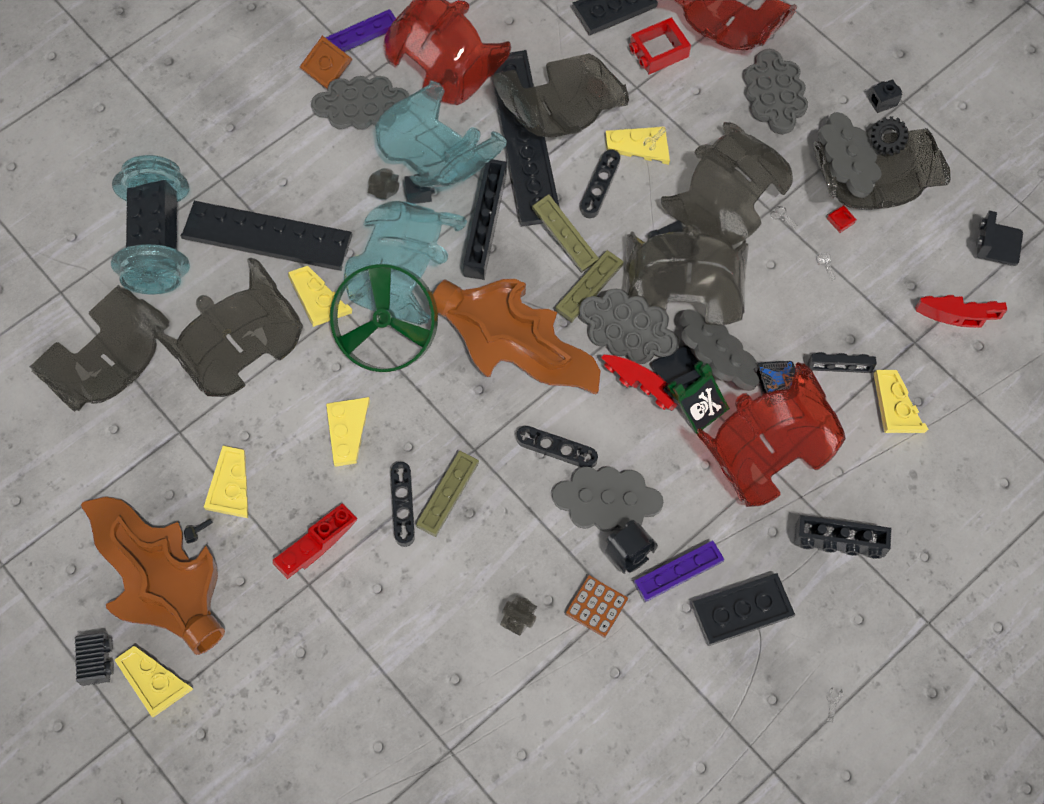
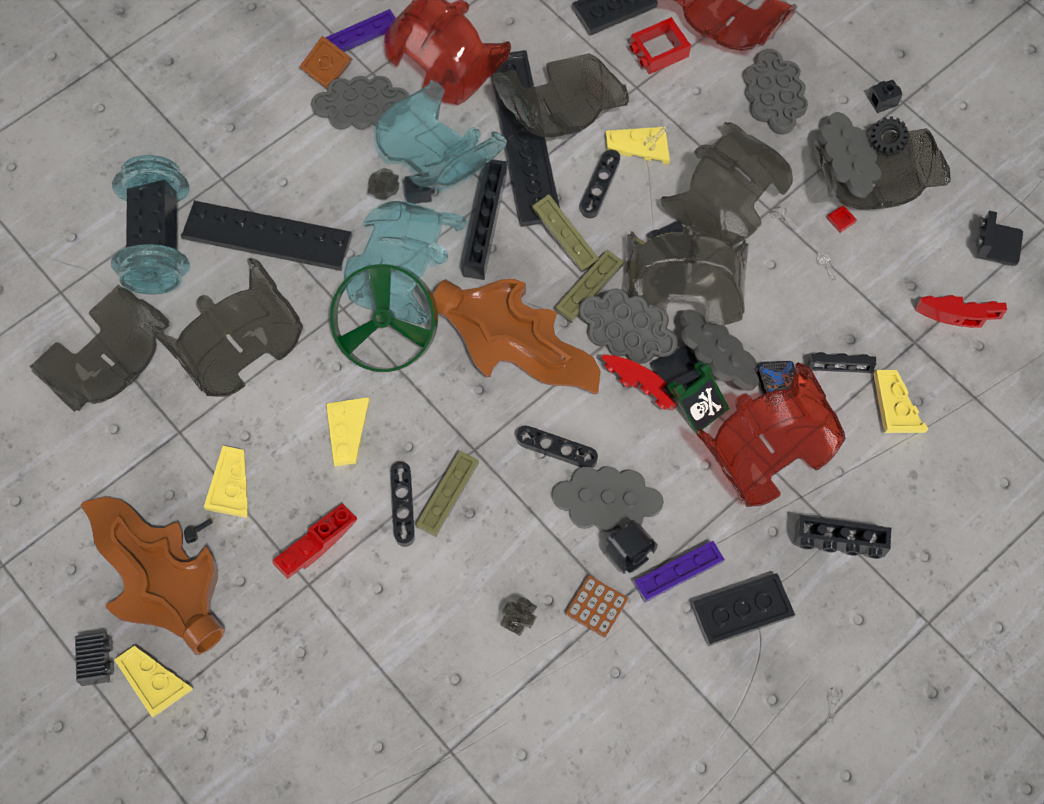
(315, 296): light yellow wing -> none

